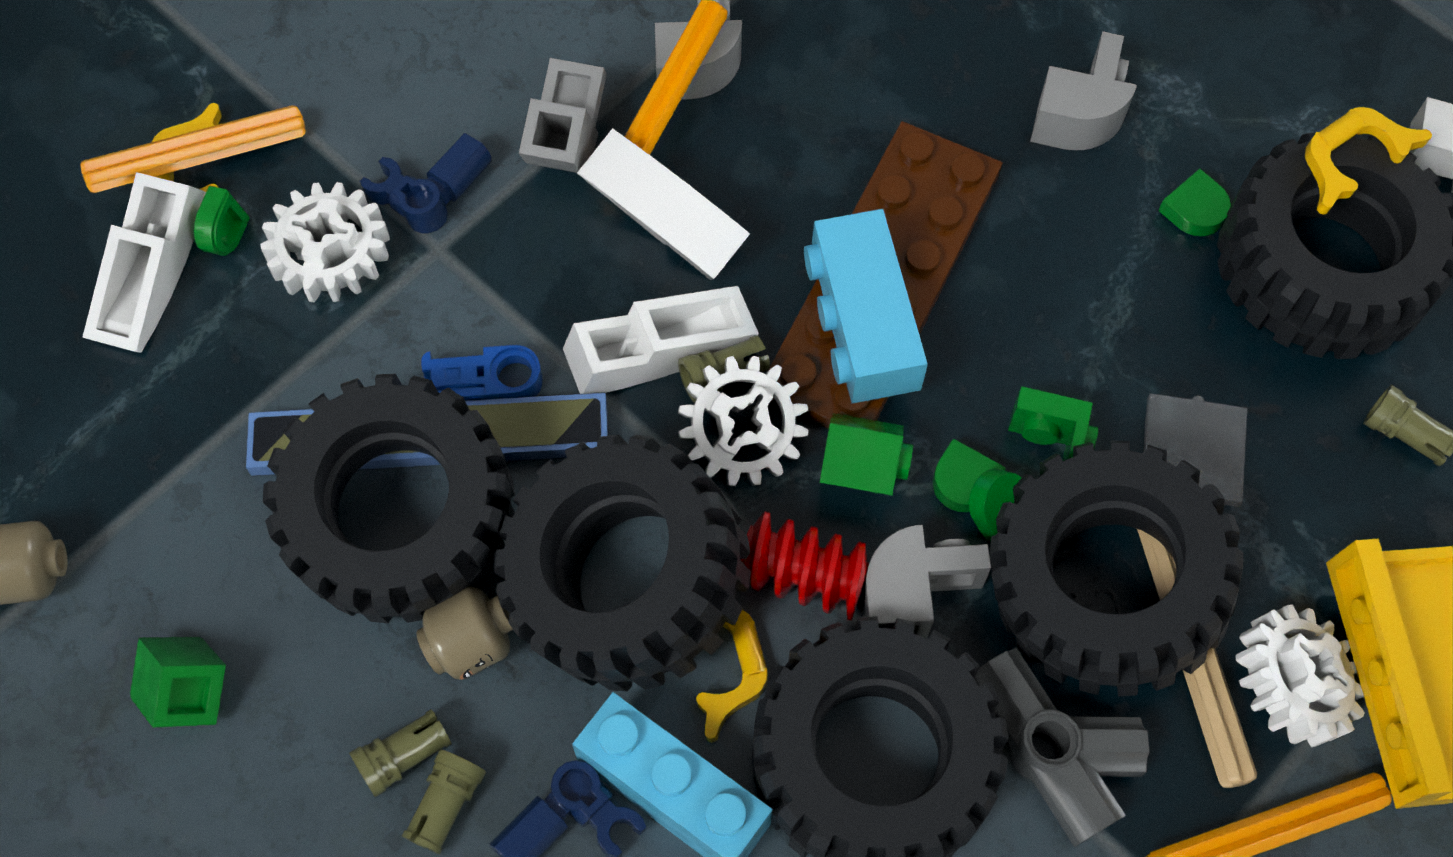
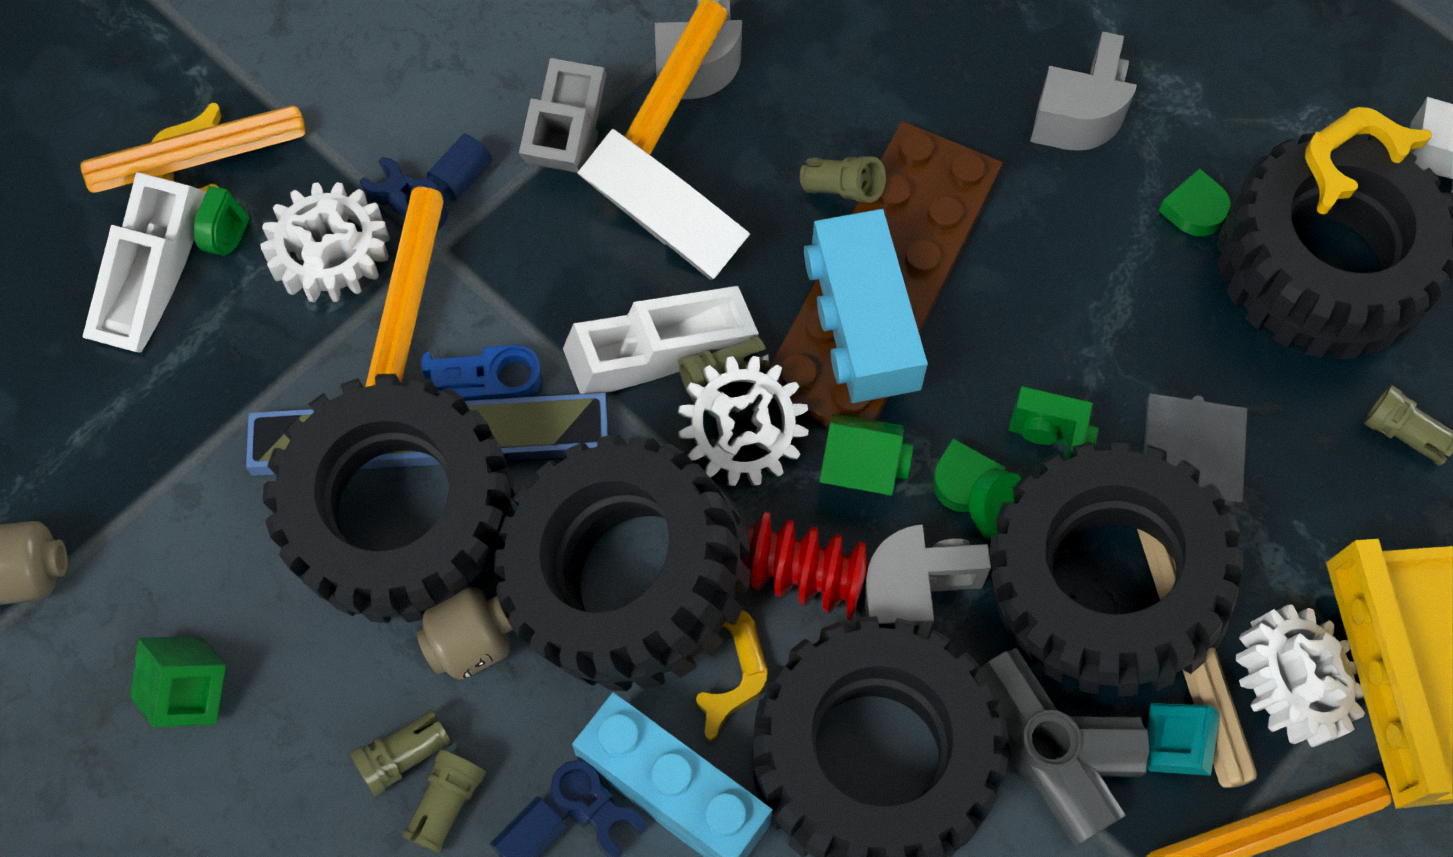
(406, 284): none -> light orange axle
(851, 178): none -> olive pin
(1182, 738): none -> teal tile

